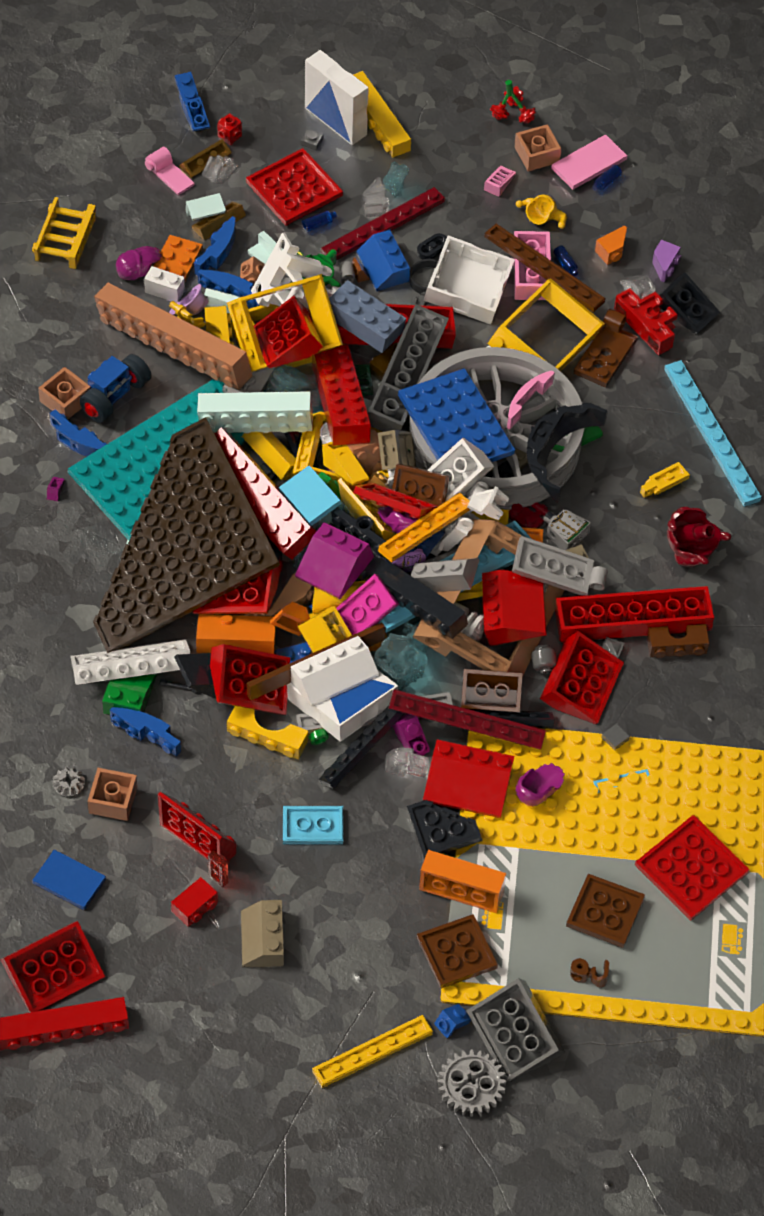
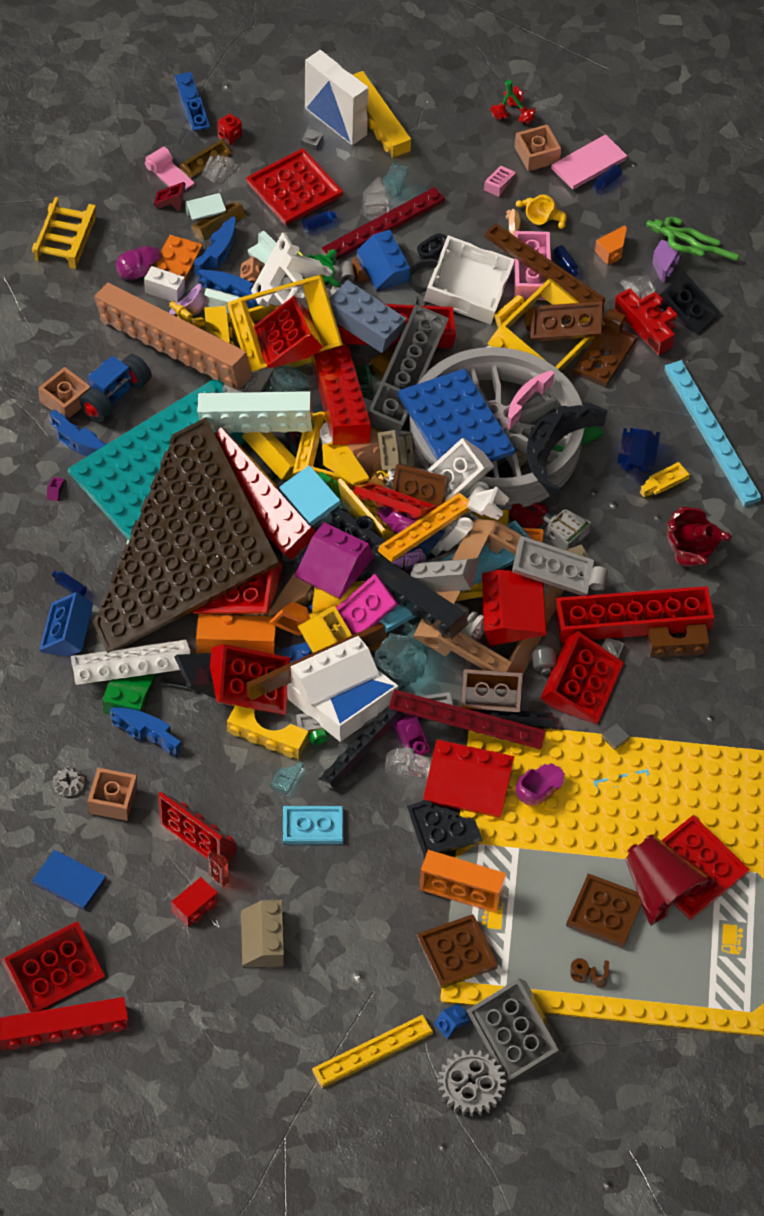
(66, 625): none -> blue slope
(69, 583): none -> clear blue cylinder
(172, 195): none -> dark red slope
(285, 778): none -> clear light blue tile
(503, 314): none -> yellow plate
(514, 220): none -> light nougat arm
(547, 321): none -> reddish brown hinge
(638, 449): none -> clear blue brick
(664, 877): none -> dark red cone
(683, 234): none -> bright green plant

